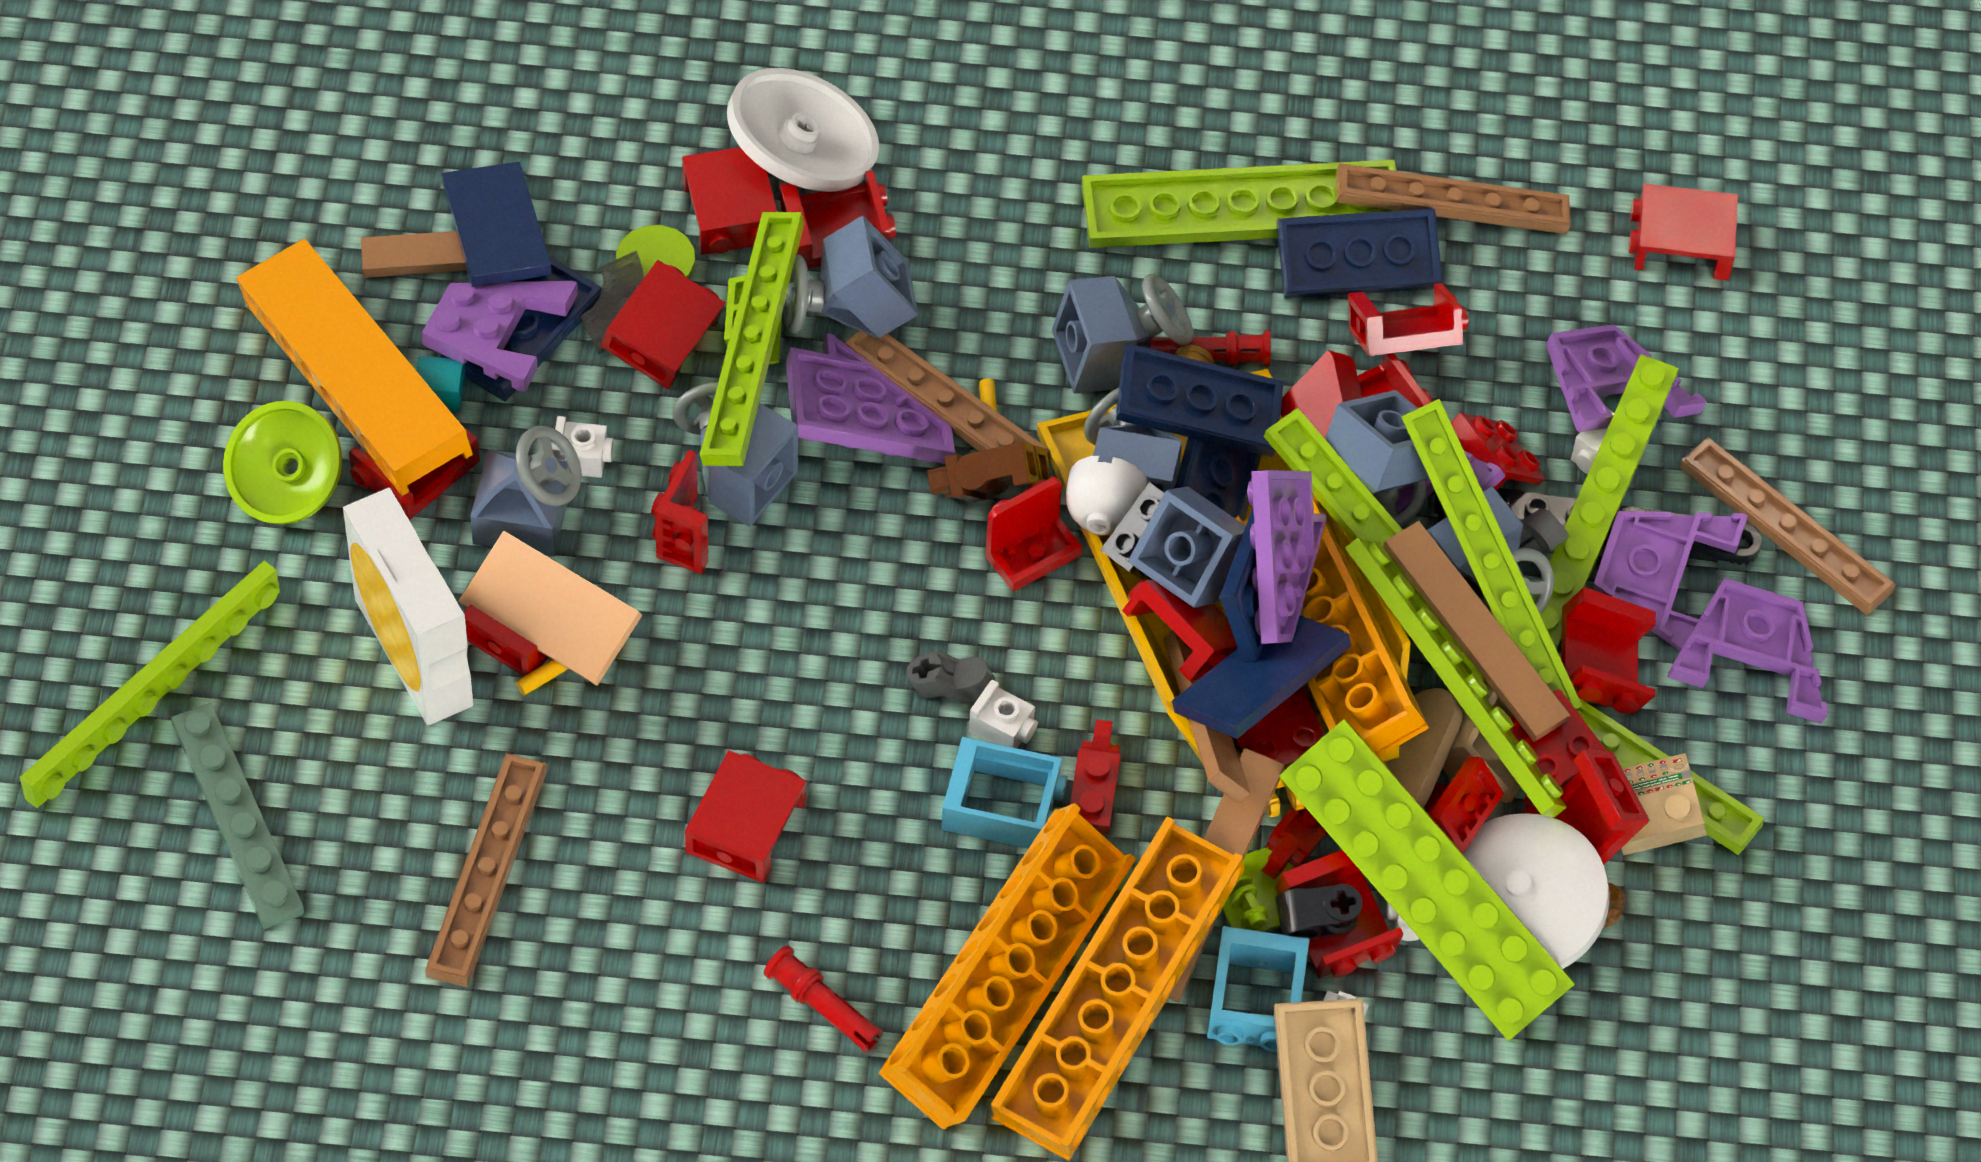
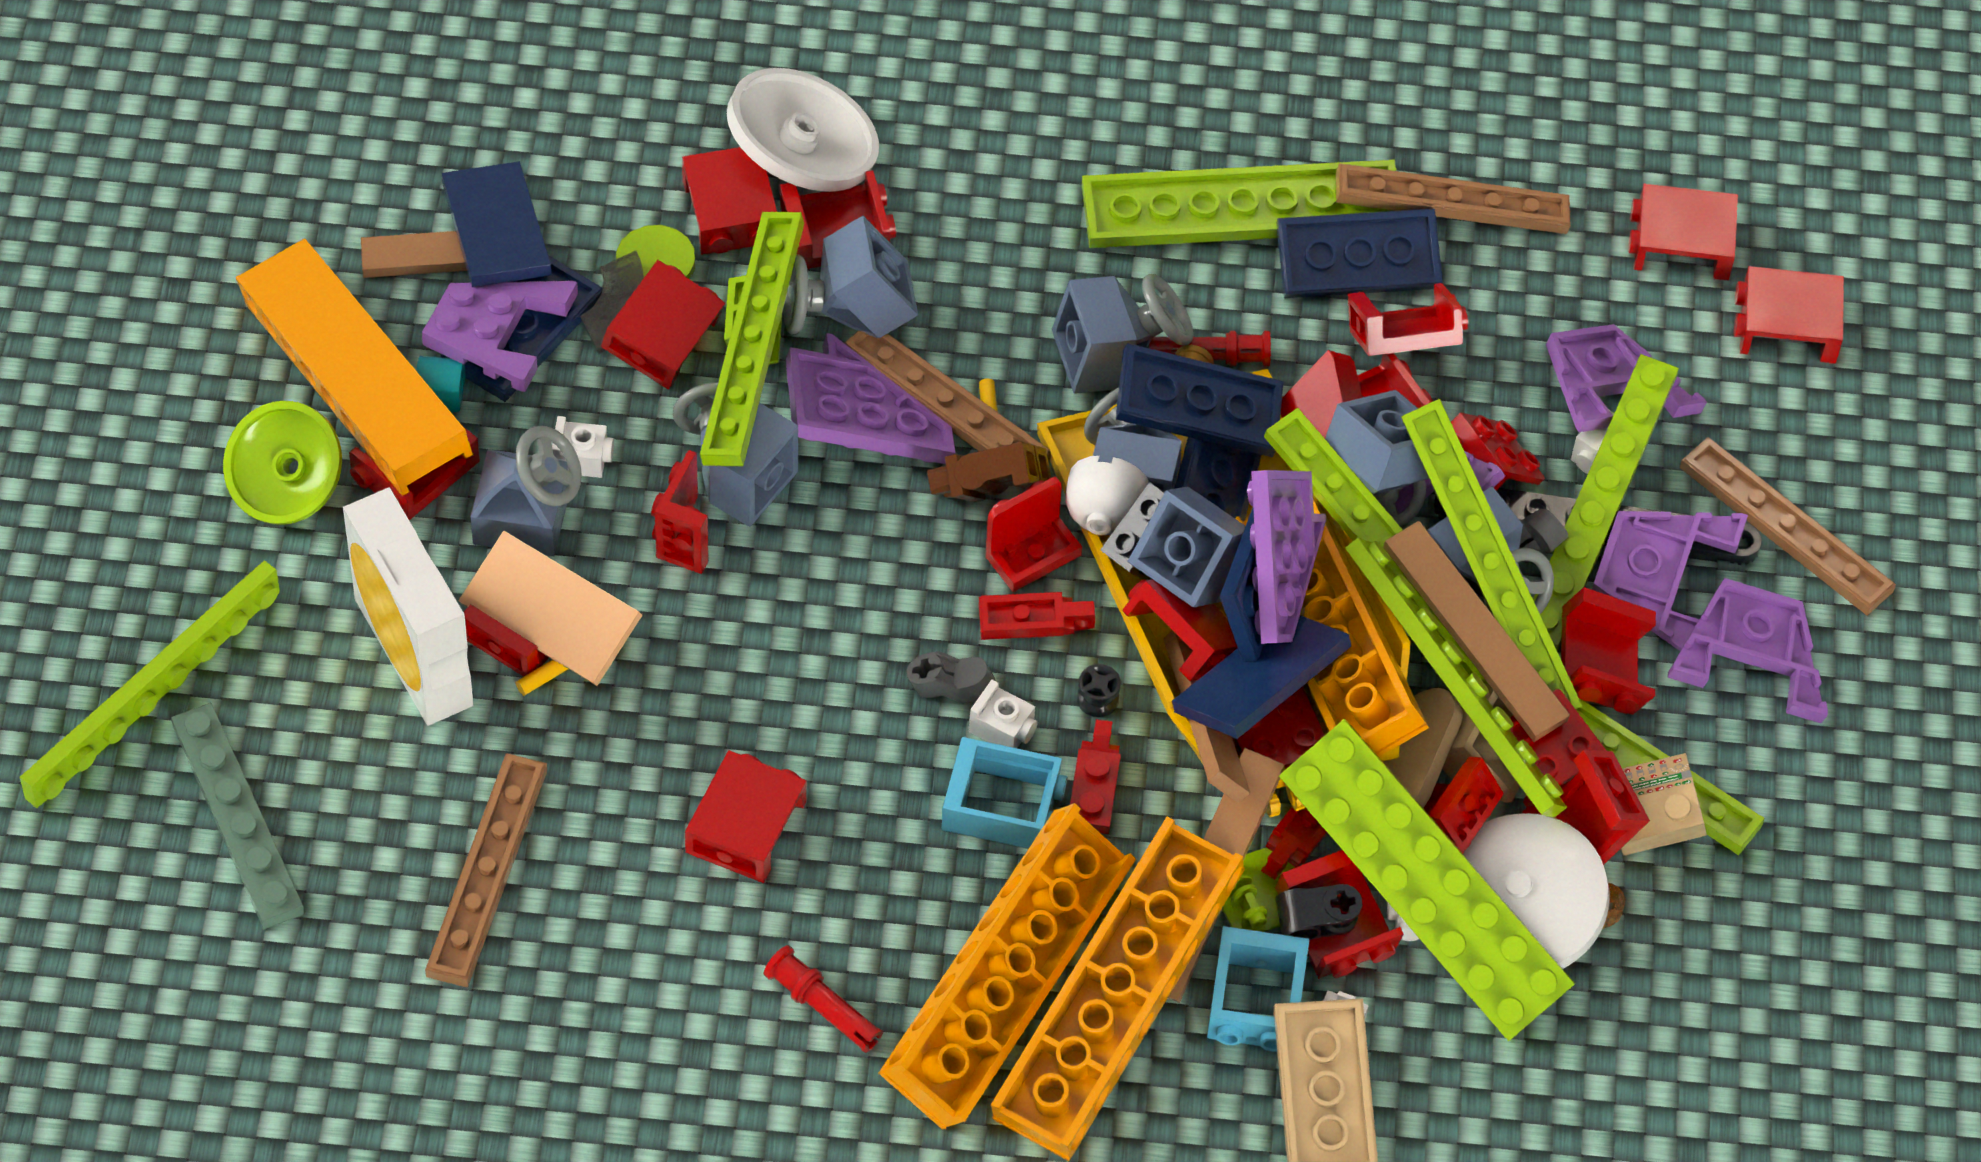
(1033, 615): none -> red hinge
(1102, 680): none -> black wheel
(1791, 308): none -> panel

